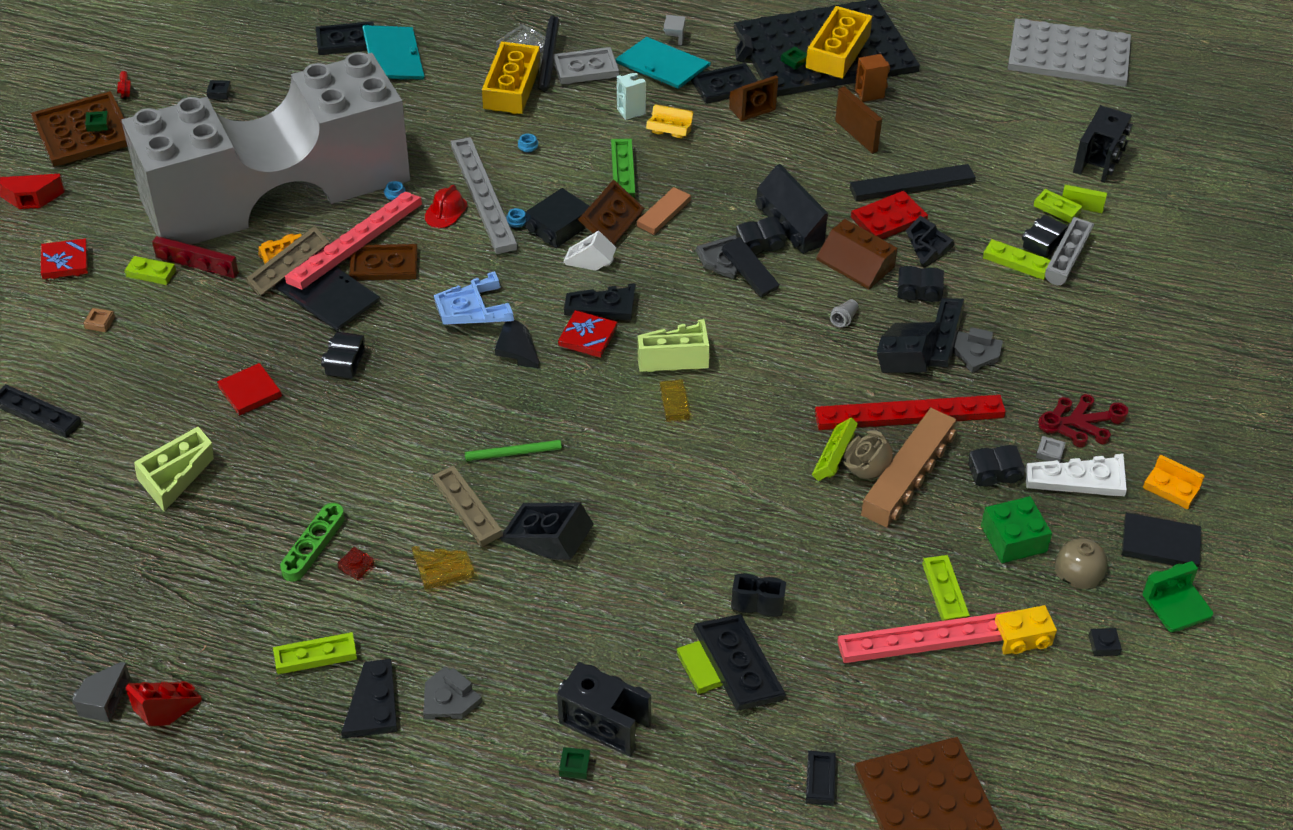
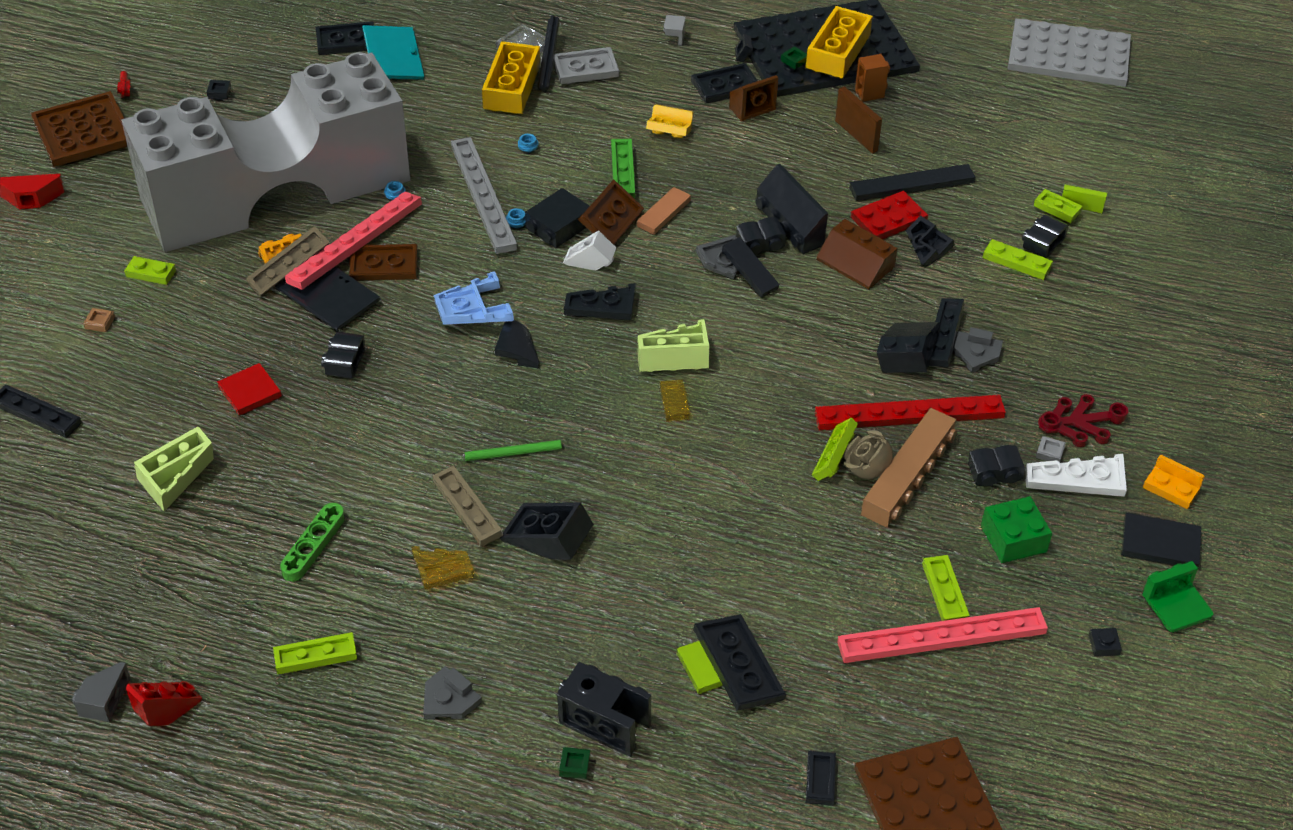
(64, 258): red tile -> none
(97, 121): dark green plate -> none
(195, 257): dark red plate -> none
(355, 563): clear red plate -> none
(373, 702): black wing -> none
(446, 208): red piece -> none
(587, 333): red tile -> none
(631, 96): light aqua hinge -> none
(662, 62): teal container -> none
(758, 595): black brick -> none
(843, 314): light grey cone -> none
(920, 283): black brick -> none
(1026, 629): yellow bracket -> none
(1068, 251): light grey brick -> none
(1081, 563): dark tan cylinder -> none
(1106, 132): black torso -> none

